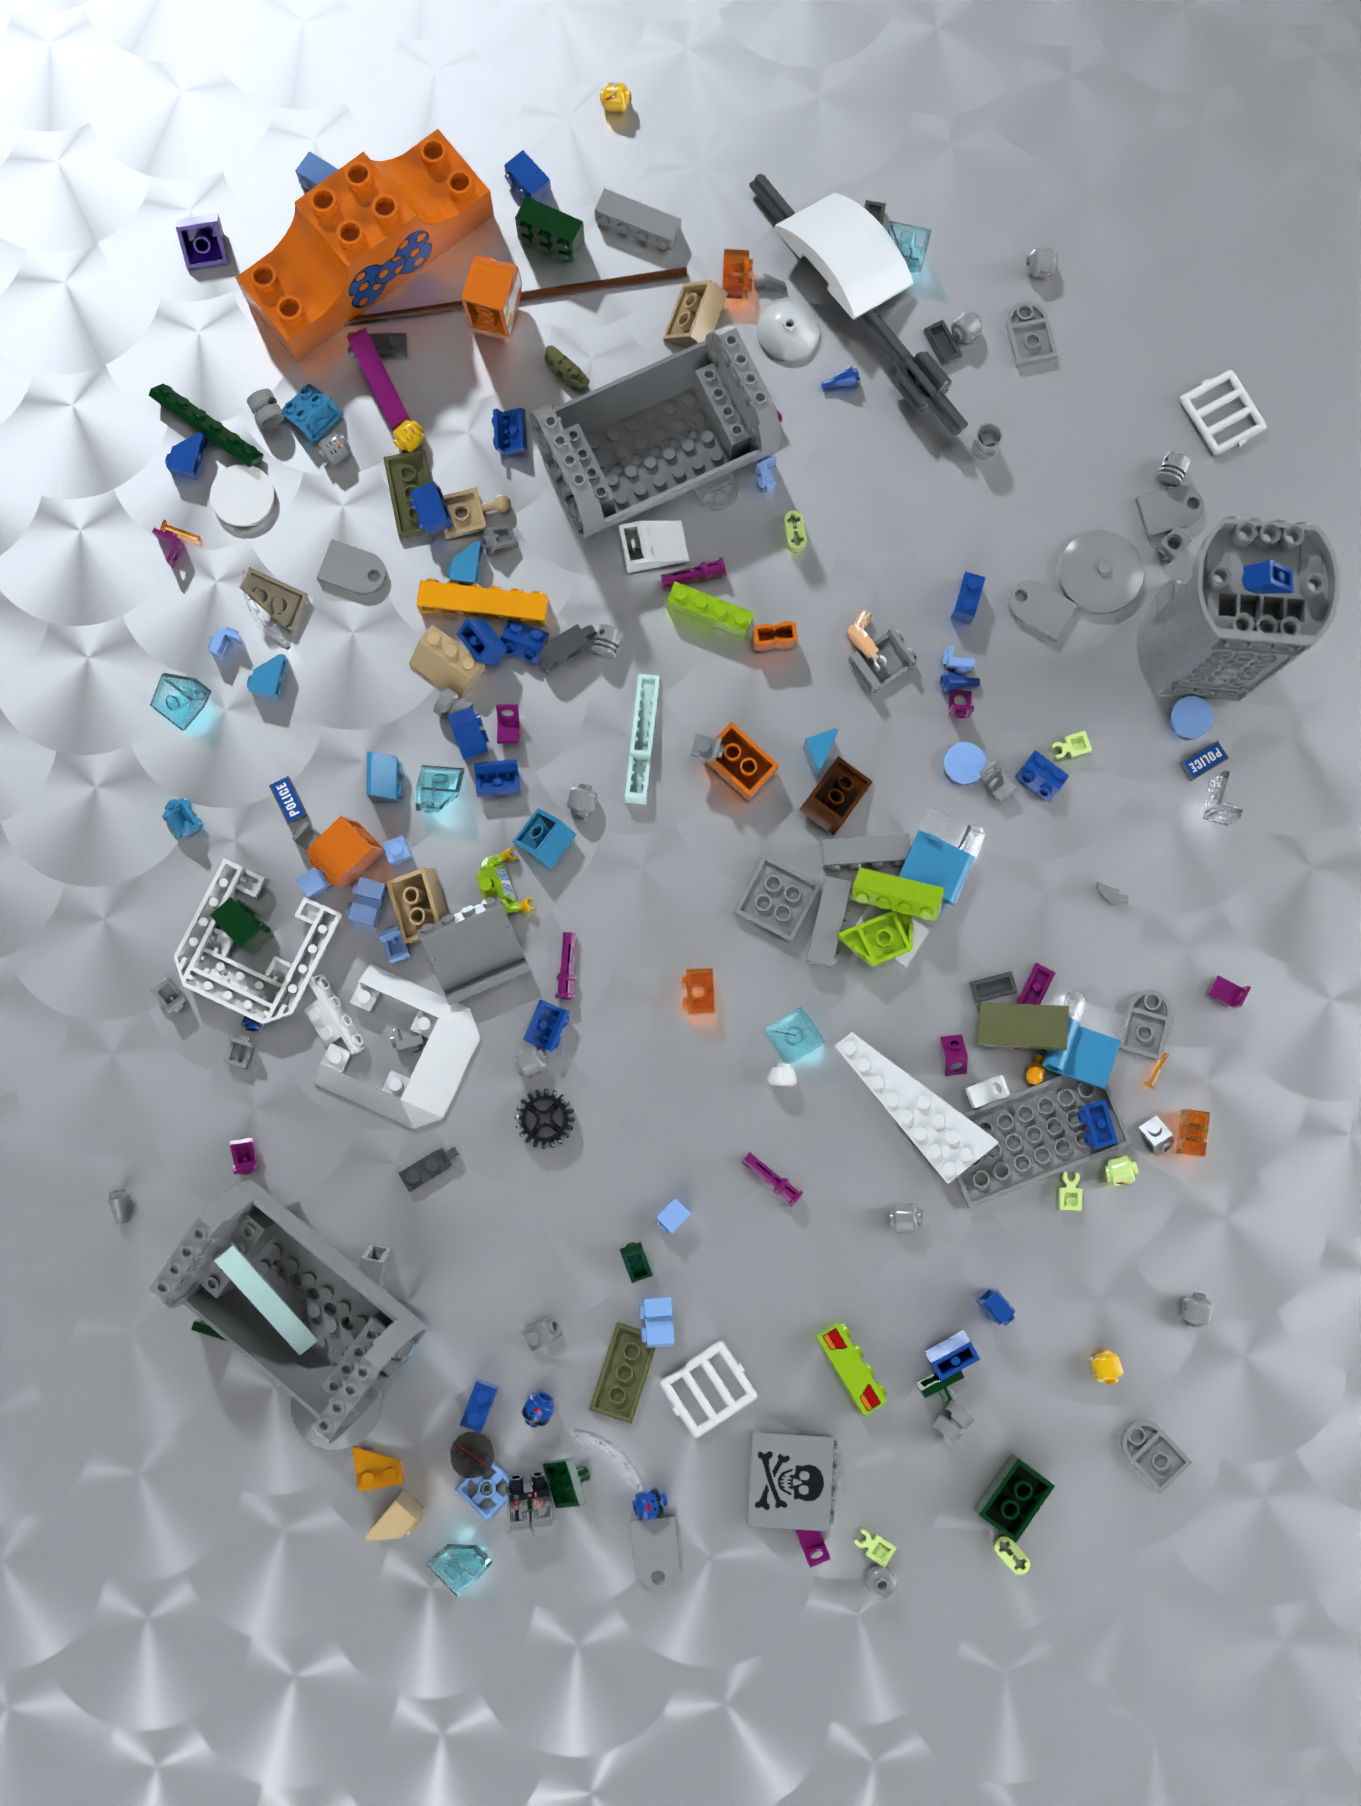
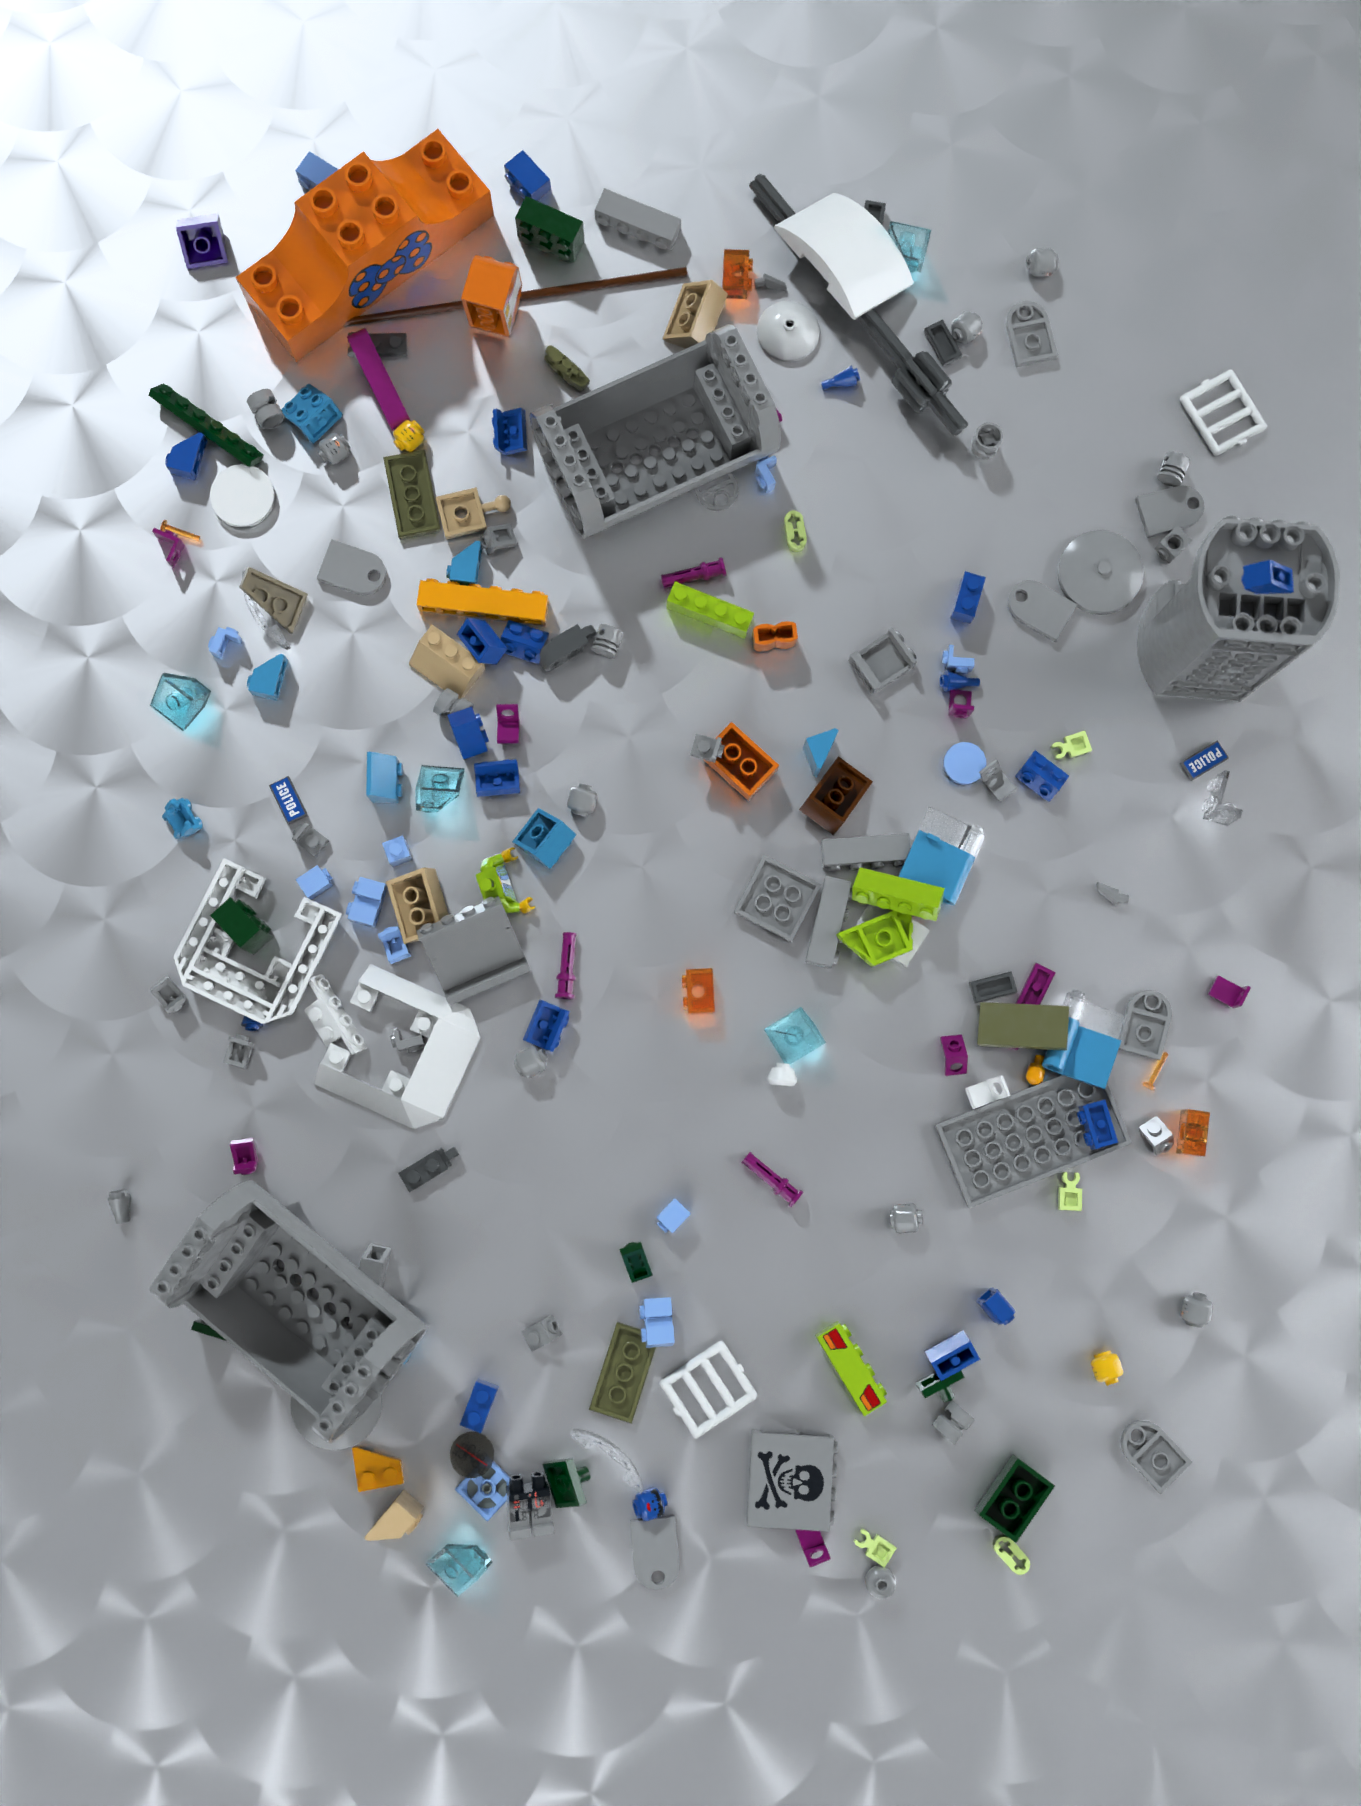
(264, 1297): light aqua slope -> none
(344, 852): orange brick -> none
(431, 508): blue brick -> none
(529, 1106): black gear -> none
(538, 1409): blue head -> none
(615, 97): yellow head -> none
(642, 739): light aqua slope -> none
(652, 544): white slope -> none
(862, 640): light nougat arm -> none
(934, 1126): white wing -> none
(1121, 1171): yellowish green head -> none
(1191, 717): light blue tile -> none

